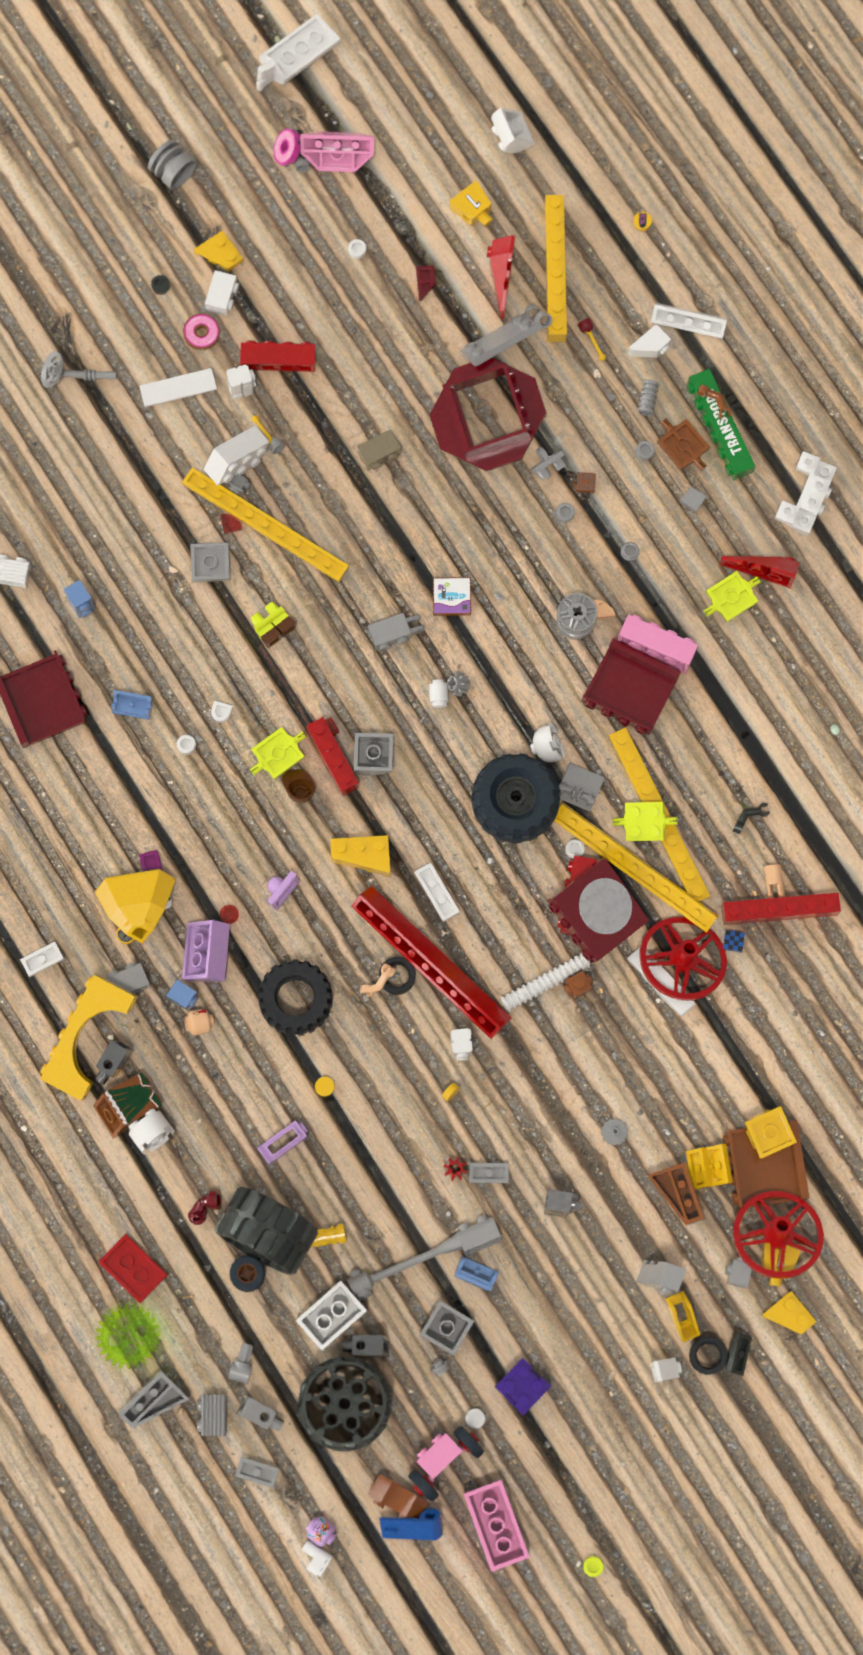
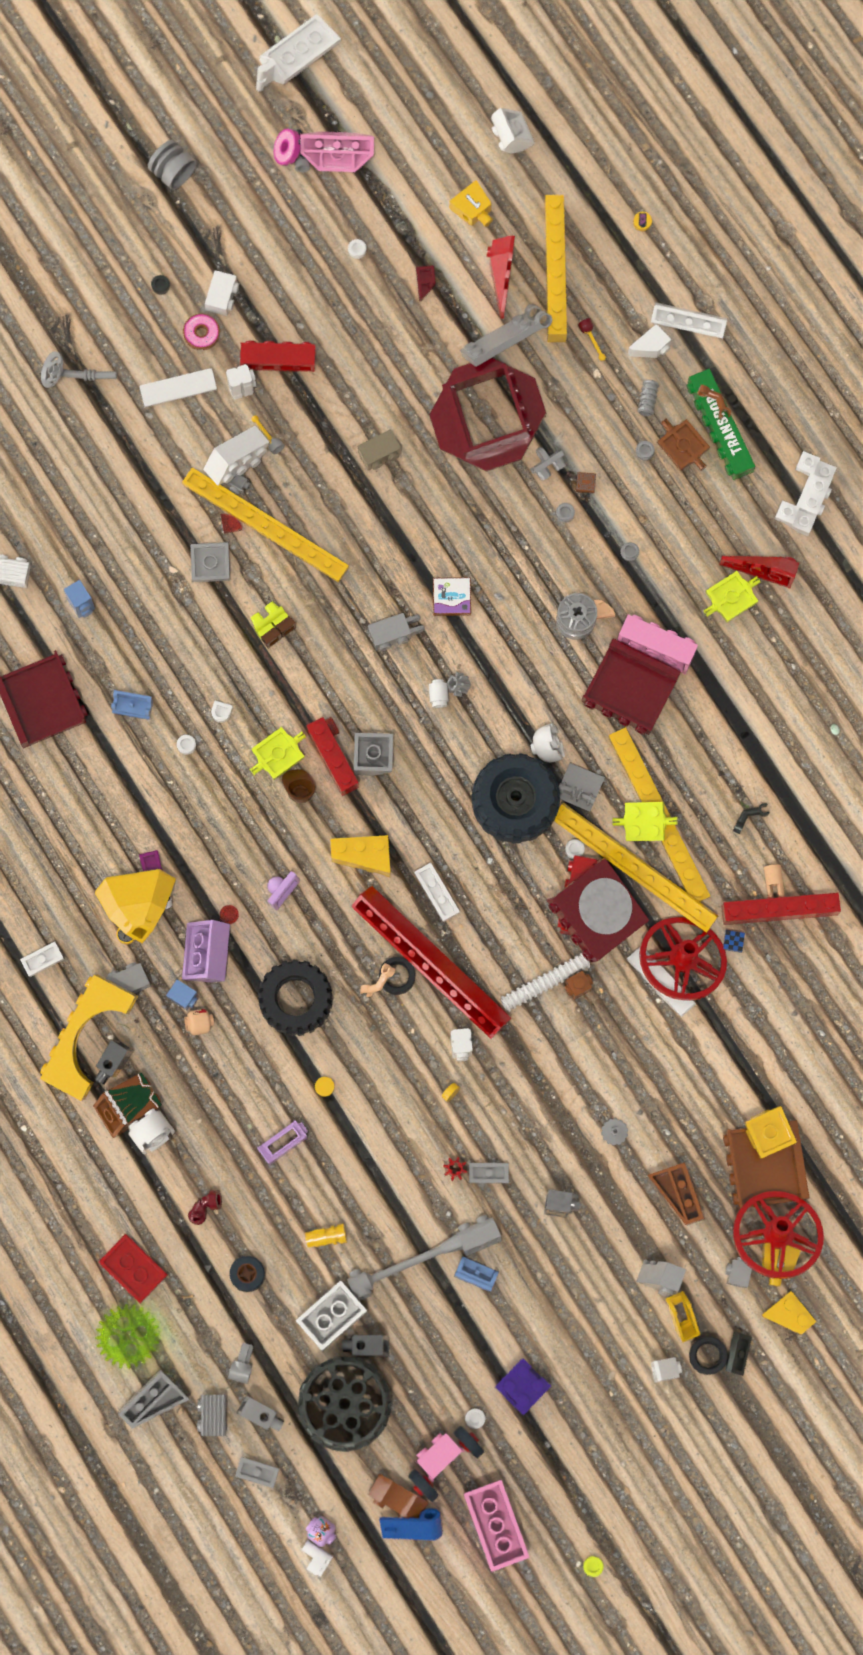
(220, 251): yellow wing -> none
(266, 1230): pearl dark grey wheel -> none
(439, 1367): light grey plate -> none
(446, 1328): light grey brick -> none
(693, 499): light grey tile -> none
(709, 1166): yellow slope -> none

